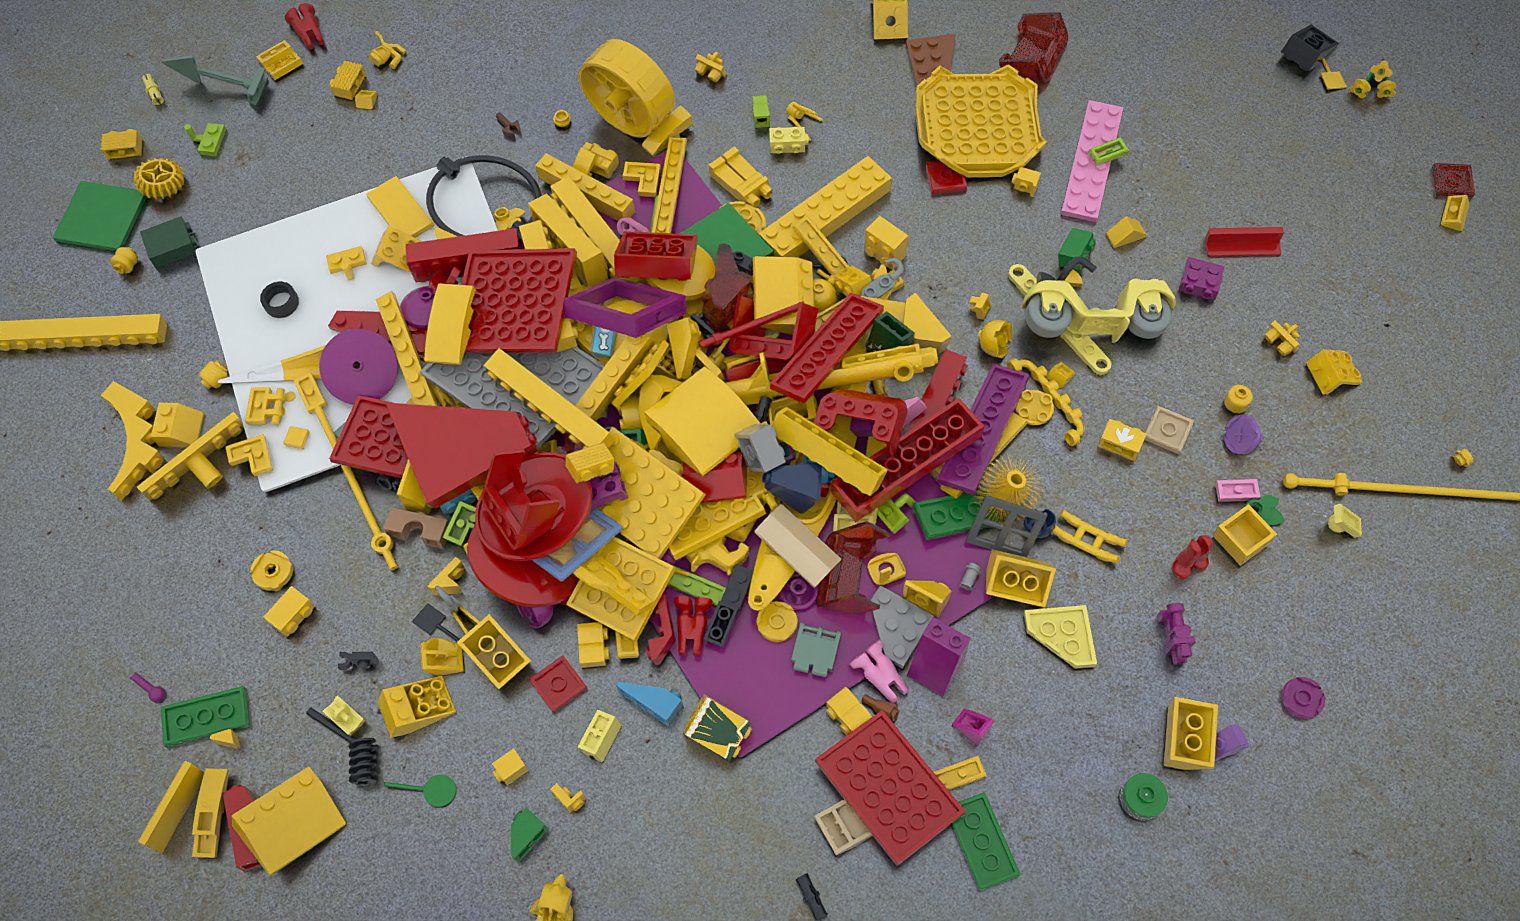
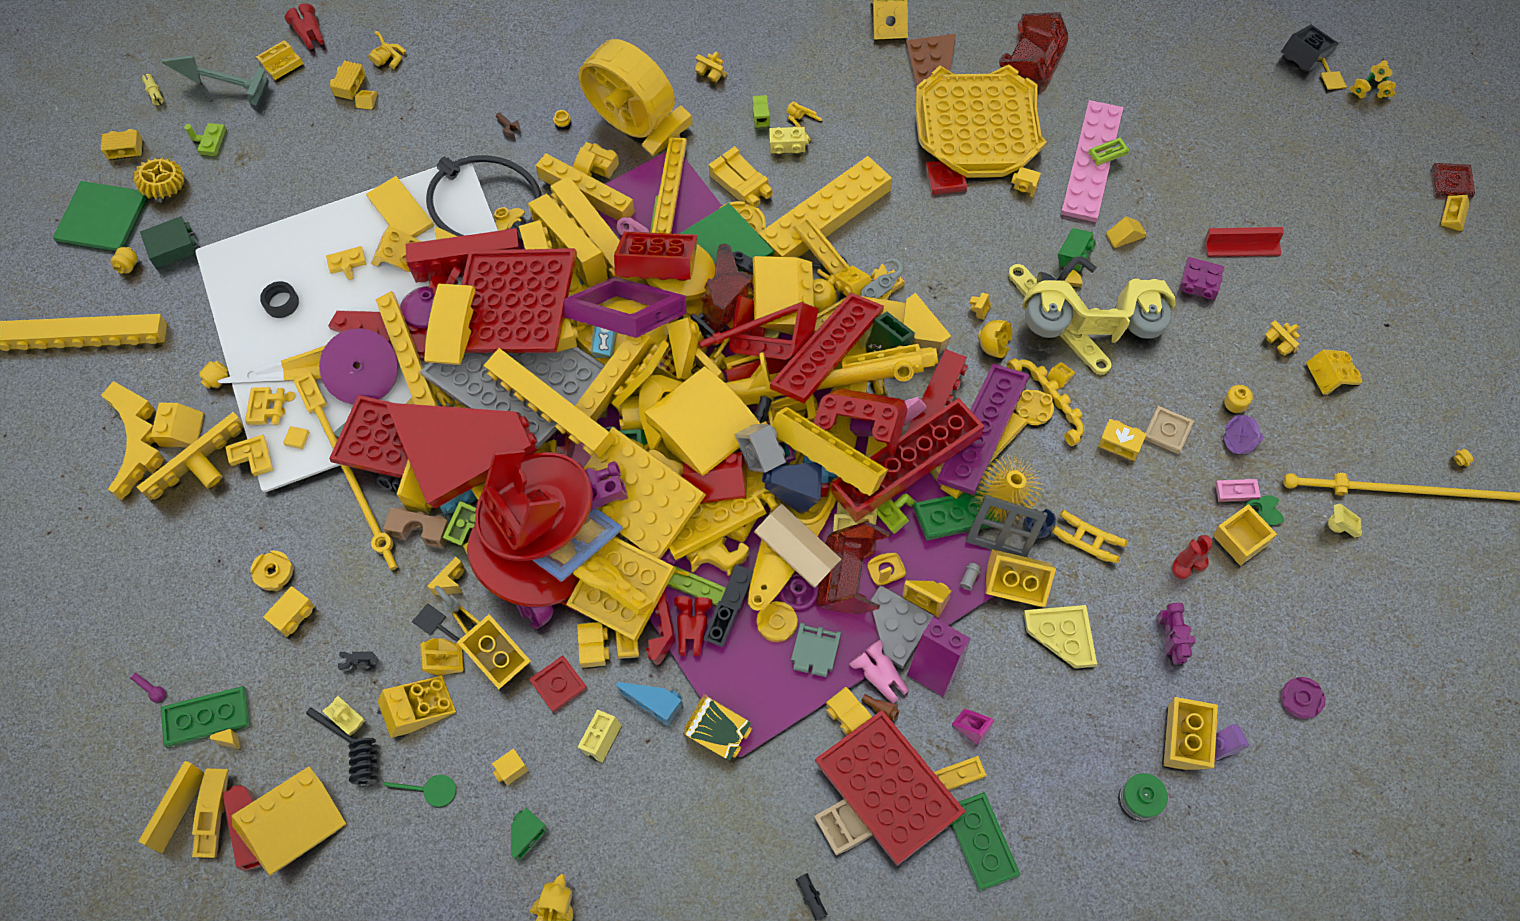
(564, 796): yellow bracket -> none
(590, 462): yellow brick -> none
(646, 173): yellow plate -> none
(885, 242): yellow piece -> none

